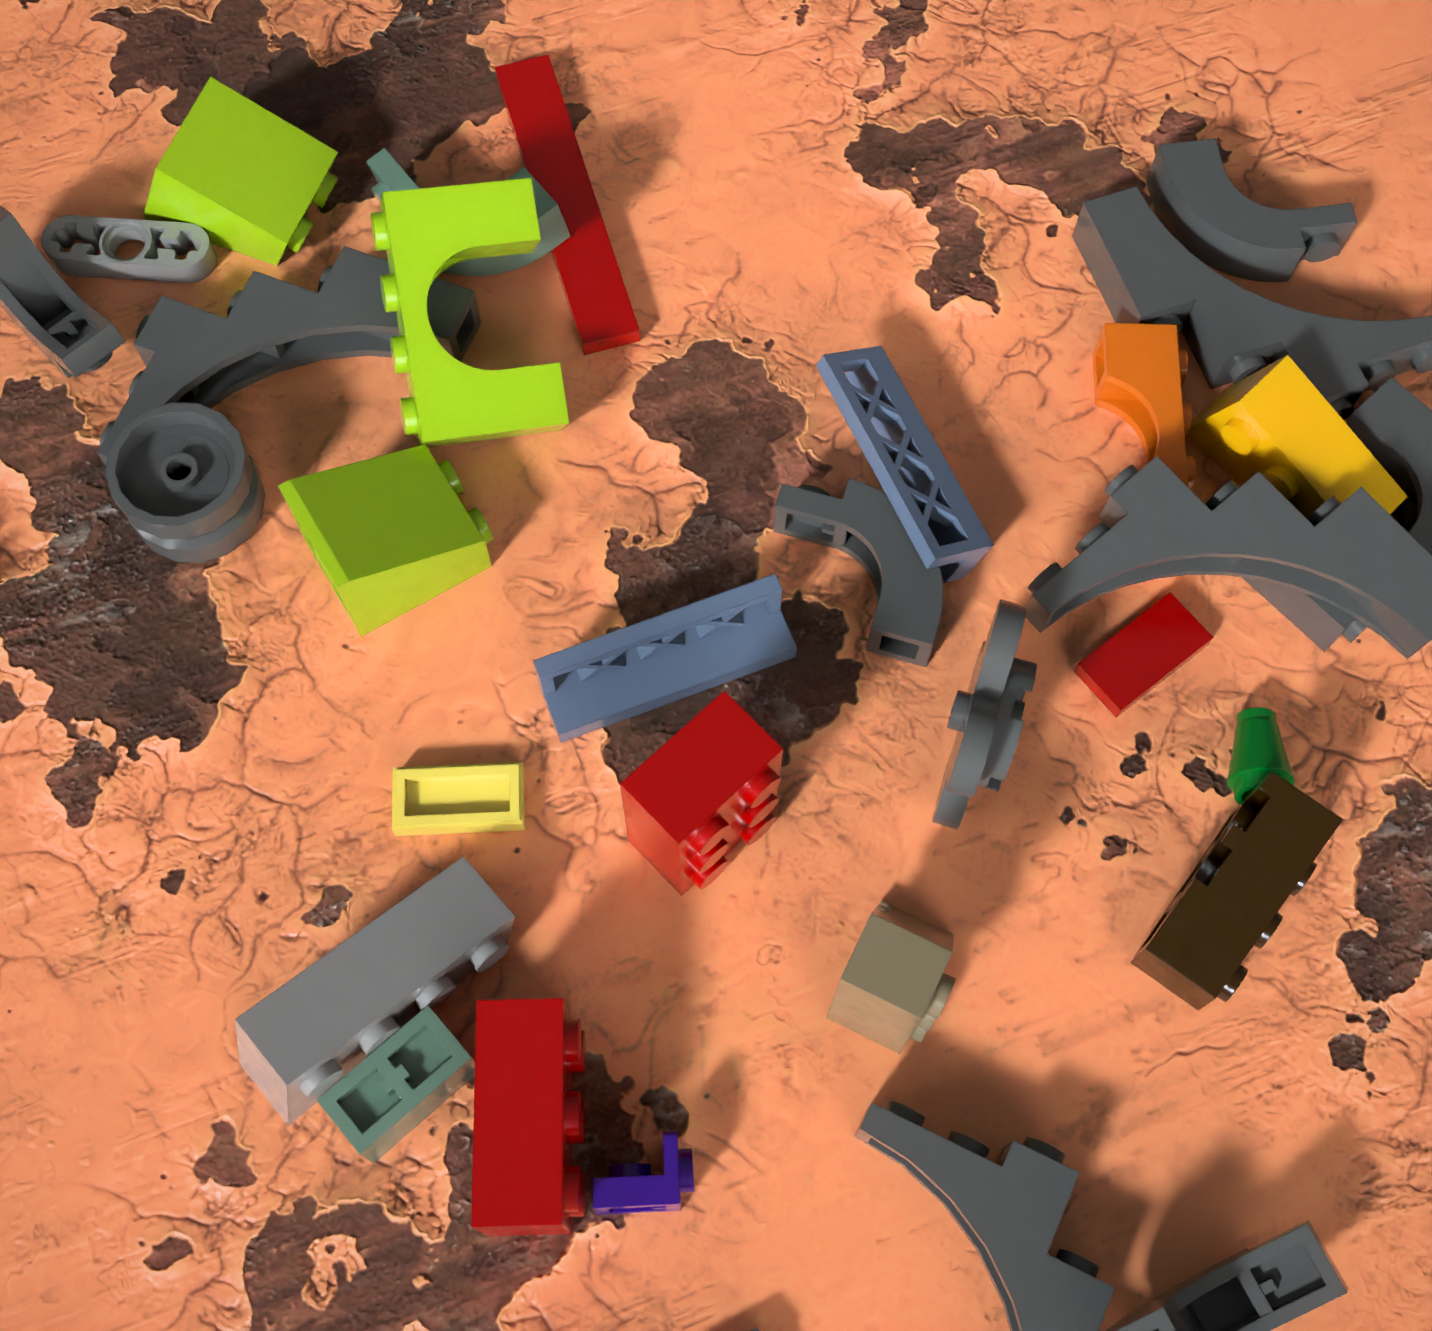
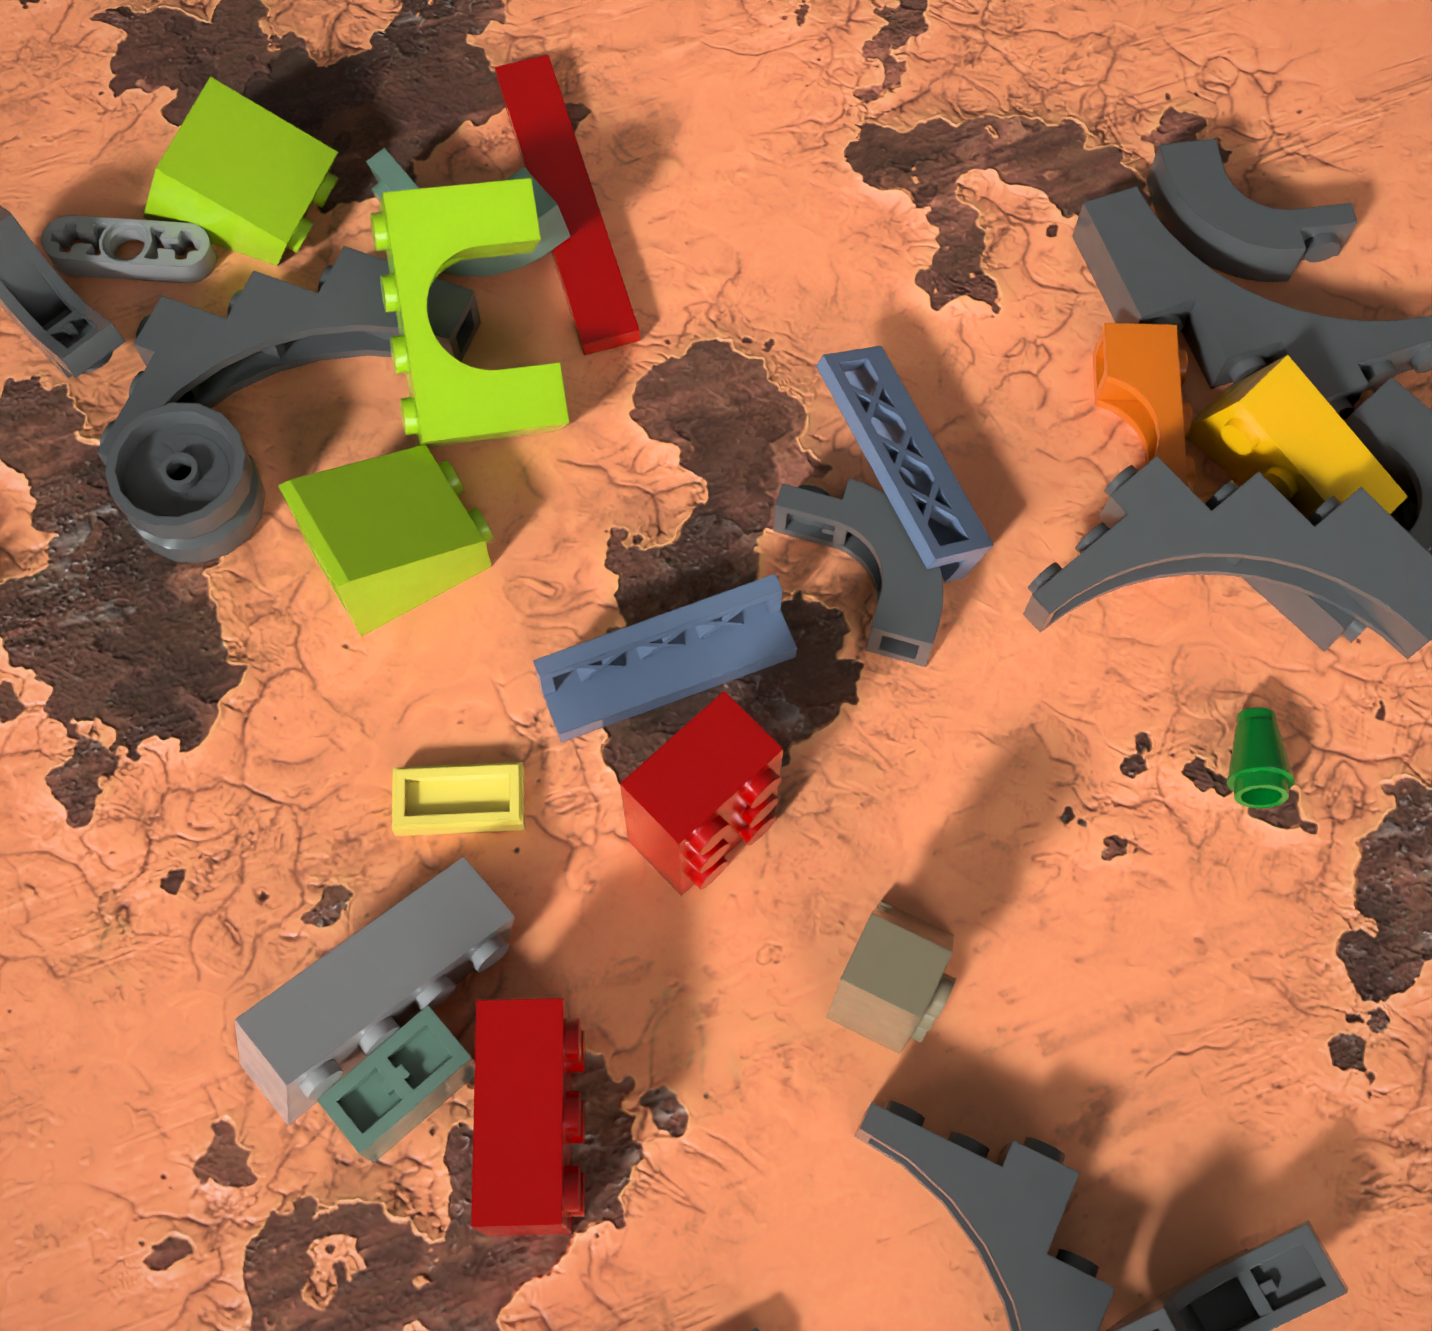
(635, 1190): dark purple bracket -> none
(986, 717): dark grey plant -> none
(1143, 654): red tile -> none
(1237, 892): dark brown wedge -> none

